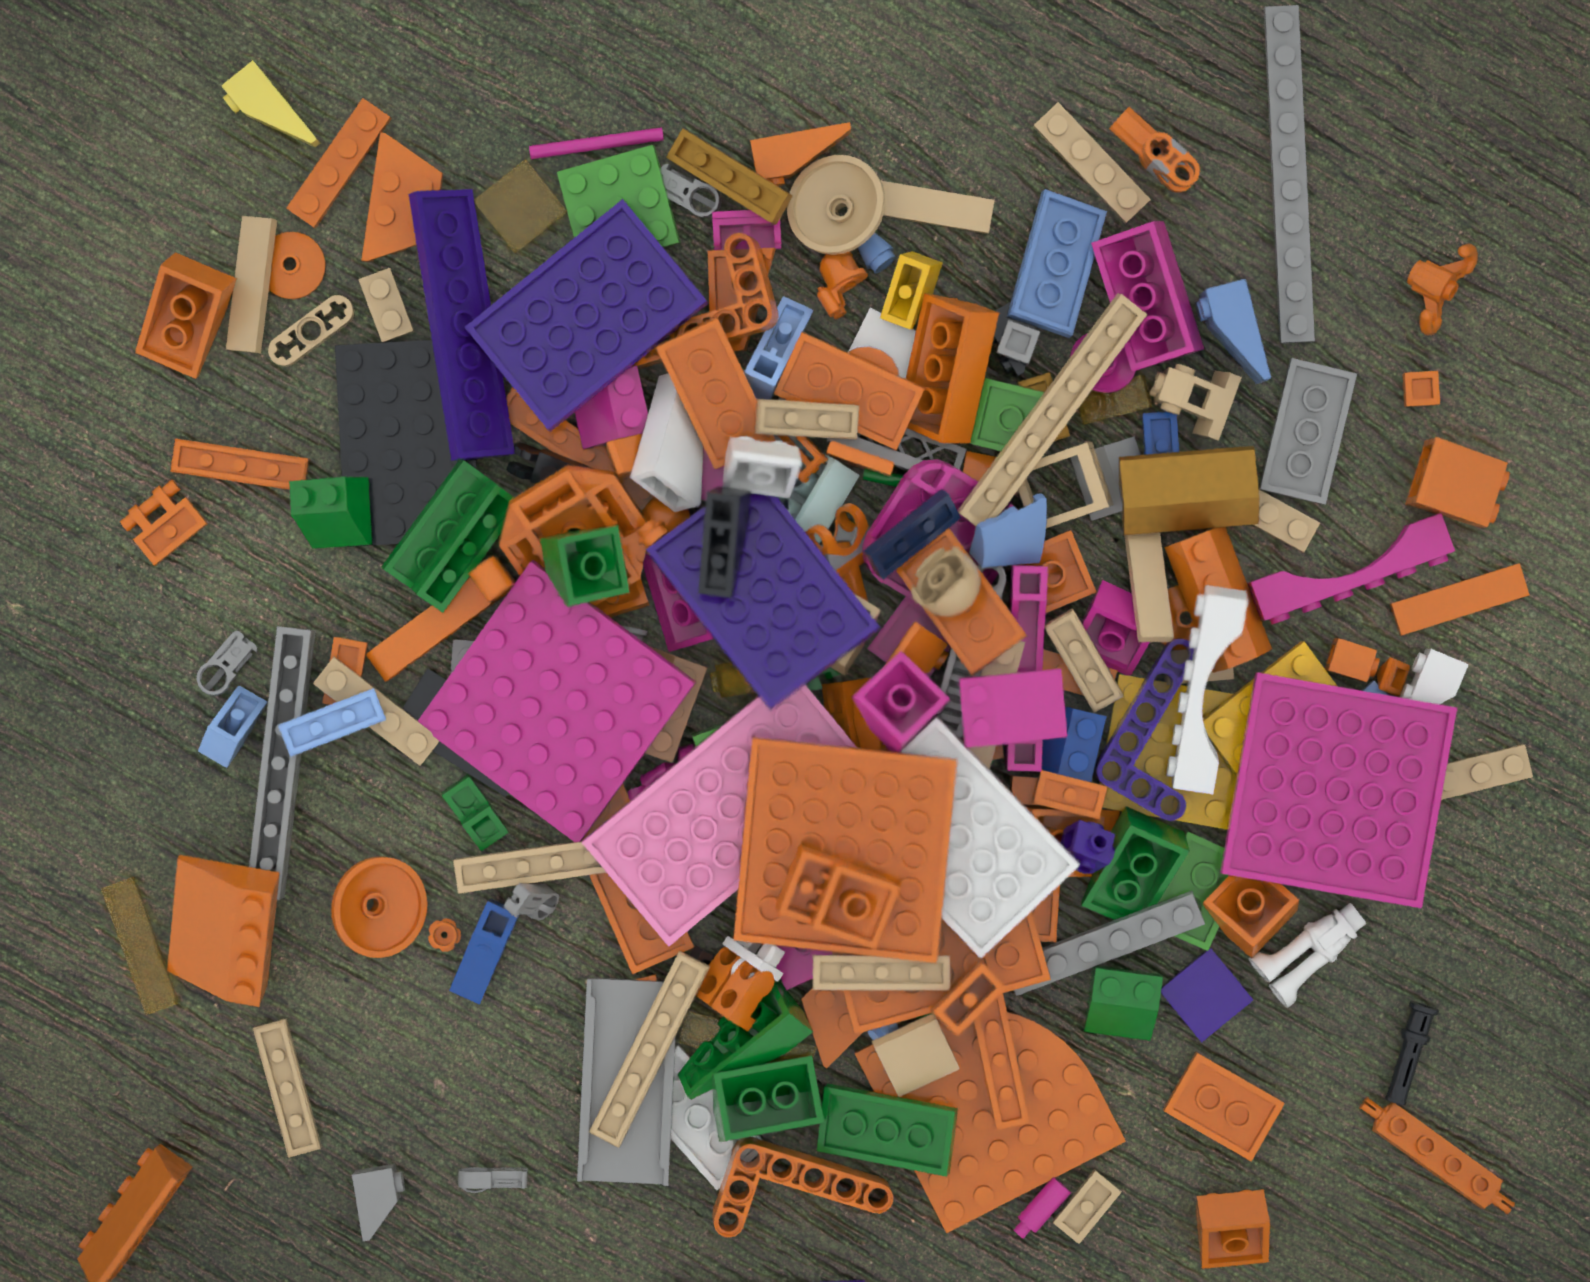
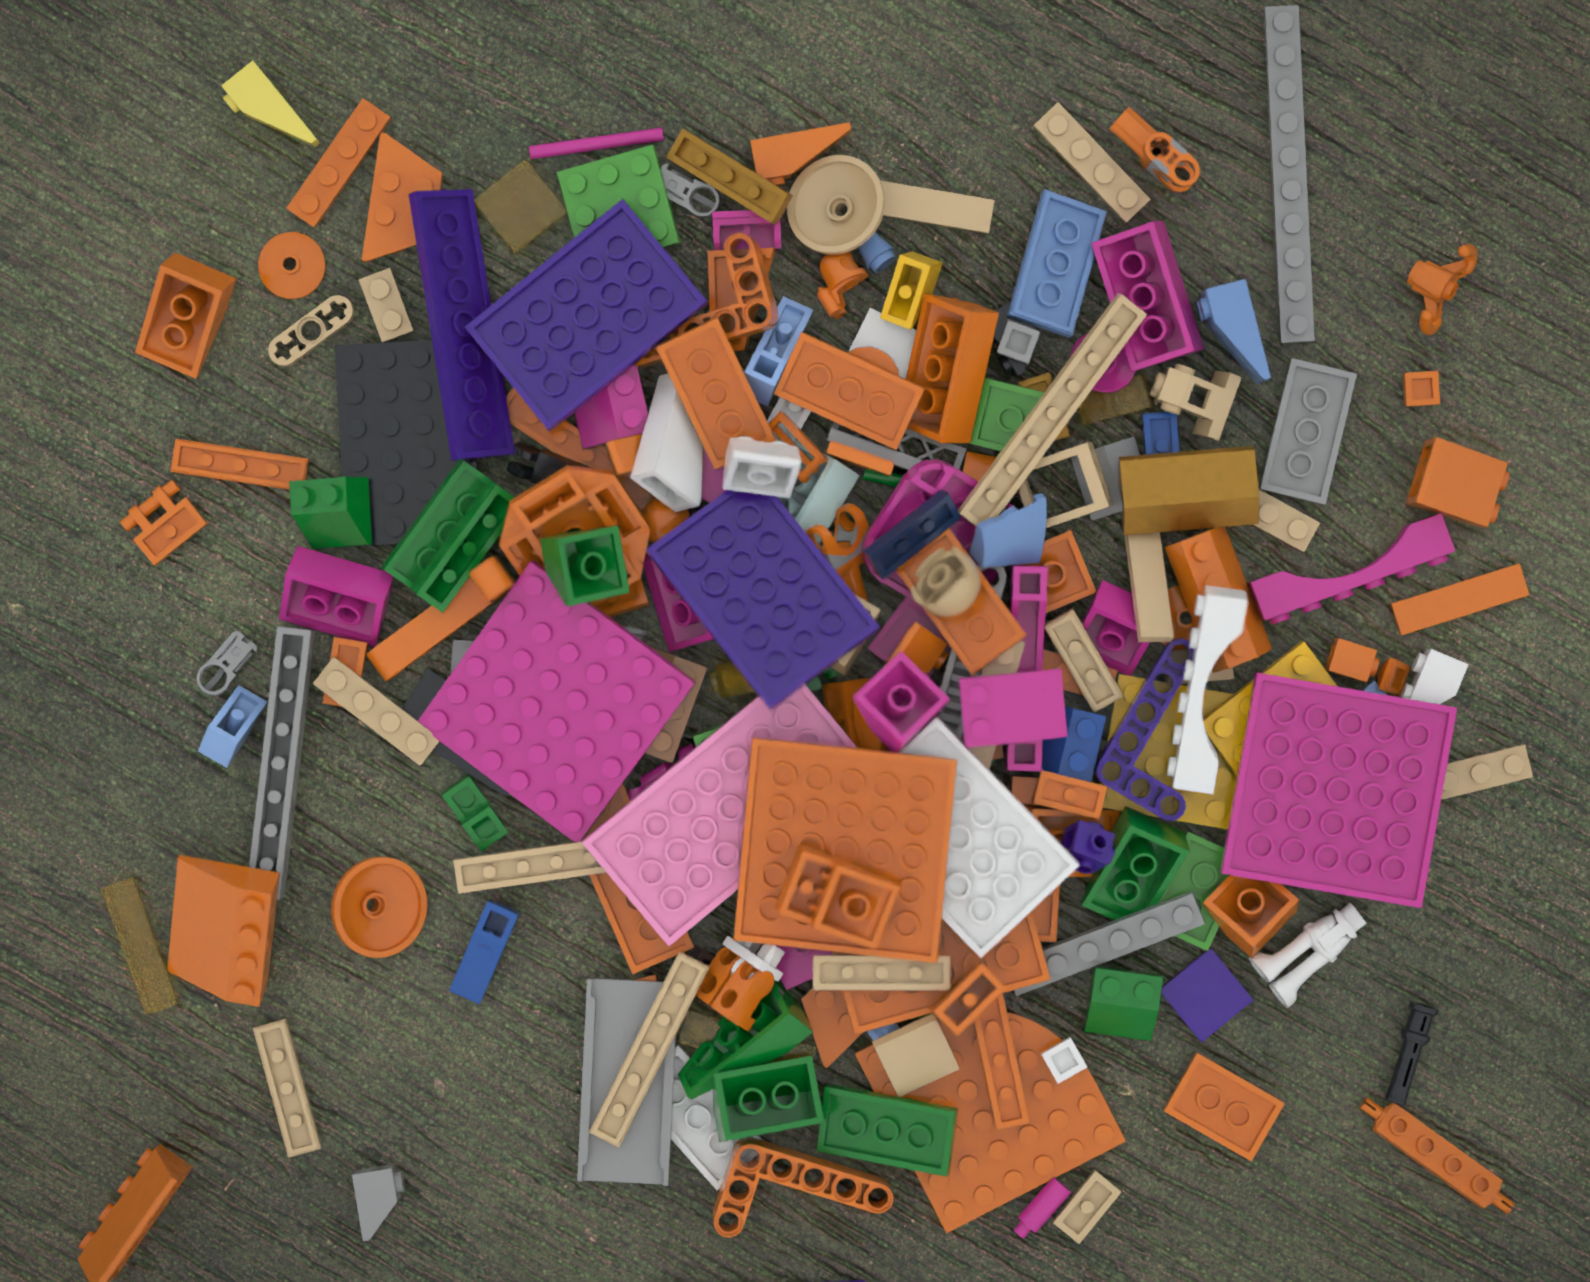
(251, 285): tan tile -> none
(332, 722): light blue tile -> none
(335, 596): none -> dark pink slope
(437, 941): orange plate -> none
(491, 1177): light grey piece -> none
(532, 900): light grey piece -> none
(651, 533): orange plate -> none
(723, 540): black slope -> none
(806, 419): tan tile -> none
(1063, 1060): none -> white plate
(1233, 1228): orange slope -> none

